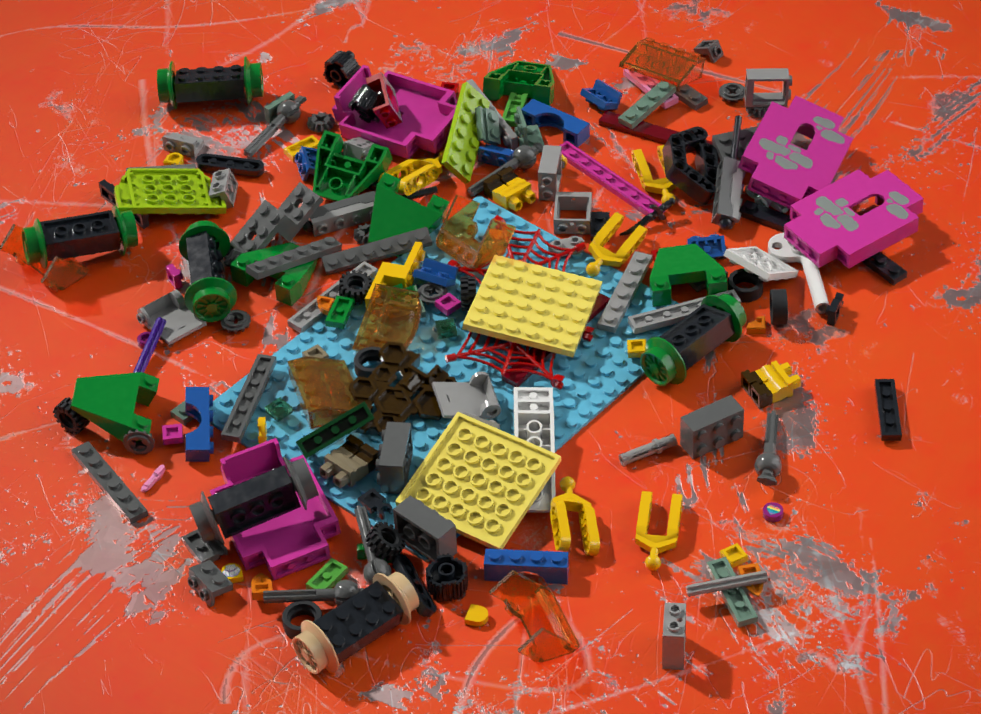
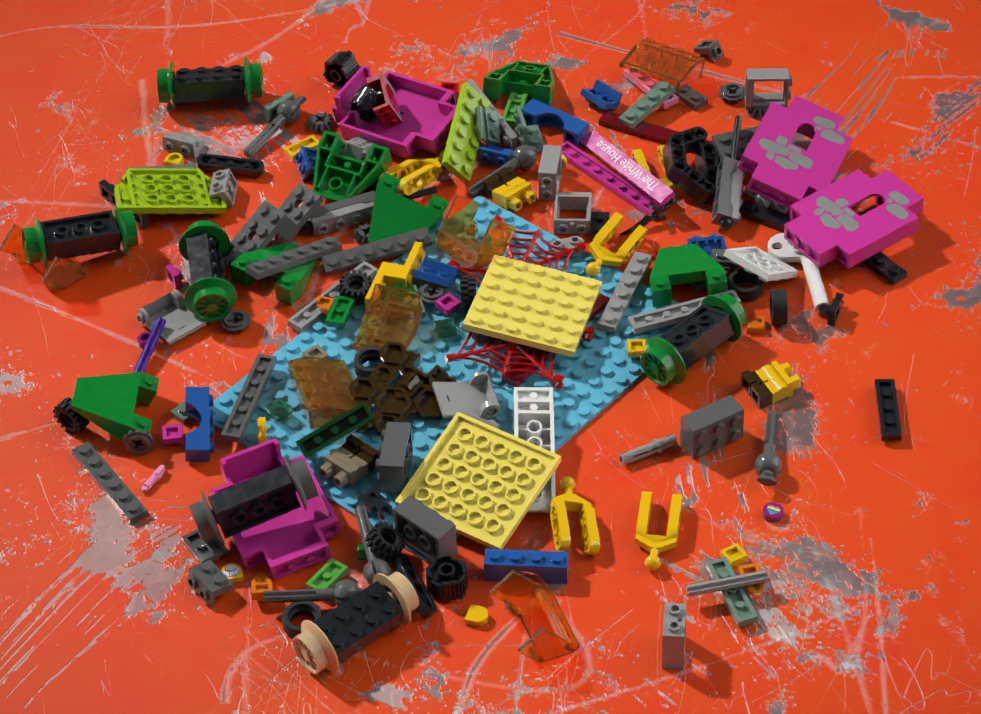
(628, 168): none -> tile
(718, 255): none -> dark grey bracket

